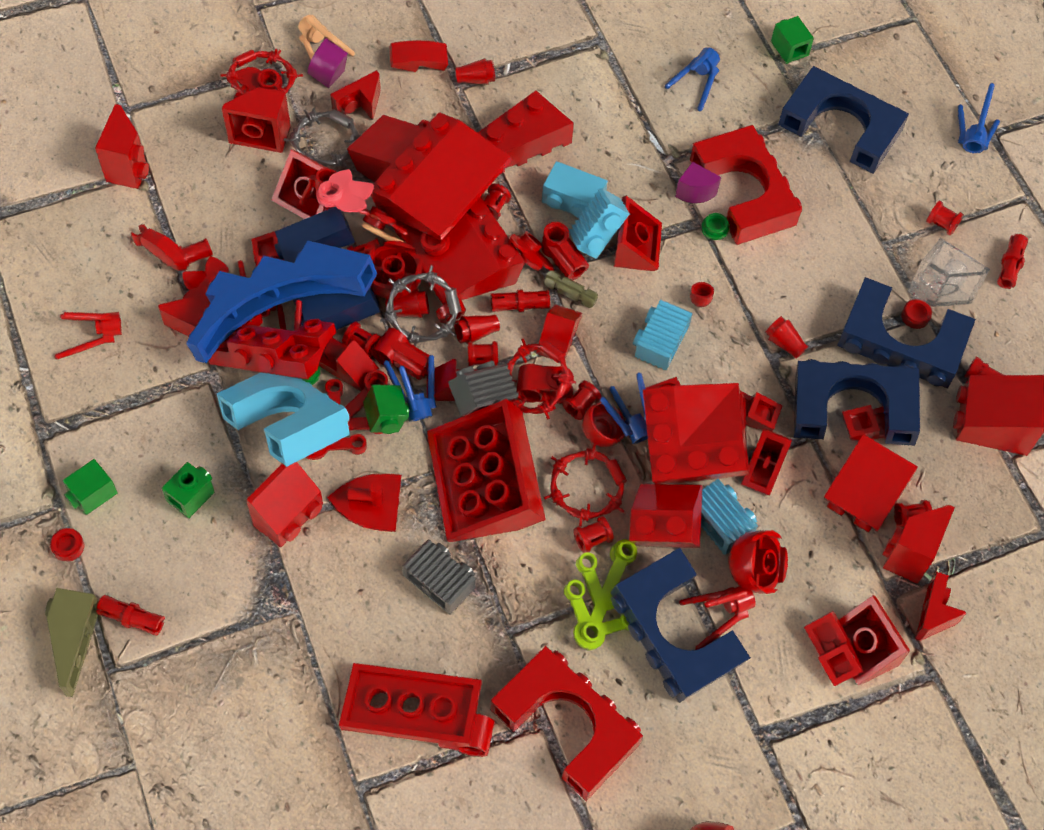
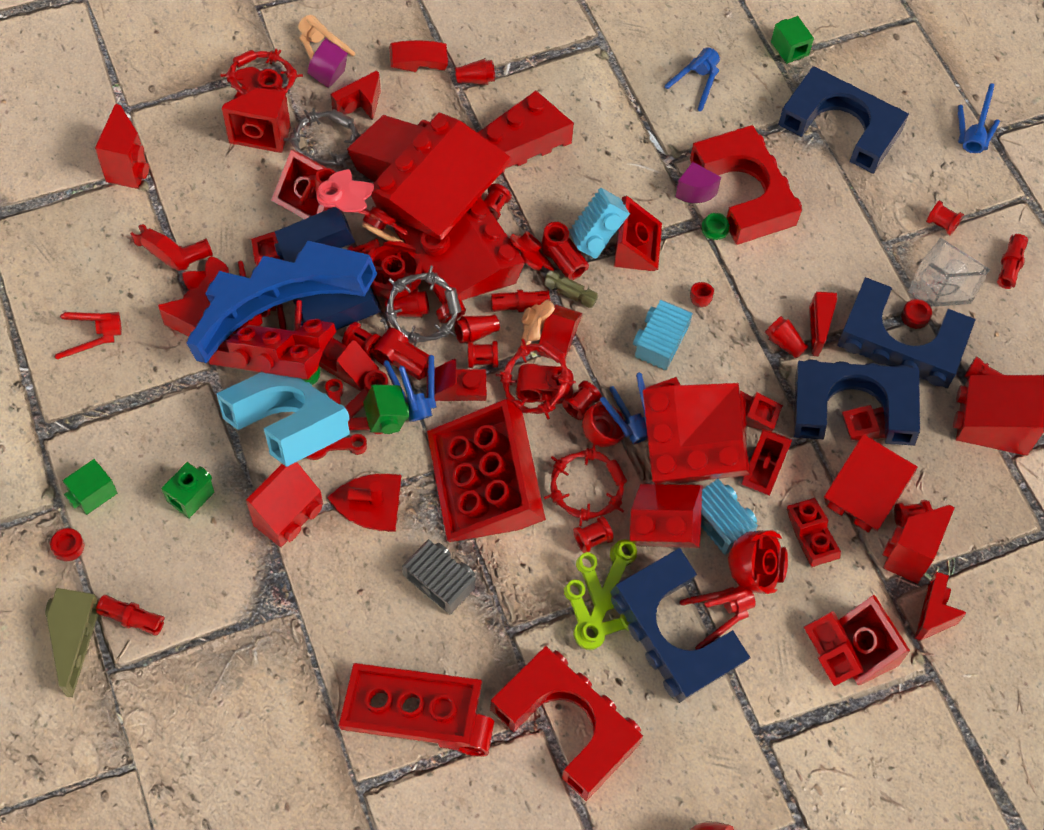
(482, 387): dark grey brick -> none
(534, 320): none -> light nougat plate
(570, 188): medium azure brick -> none
(812, 532): none -> red slope
(821, 314): none -> red slope

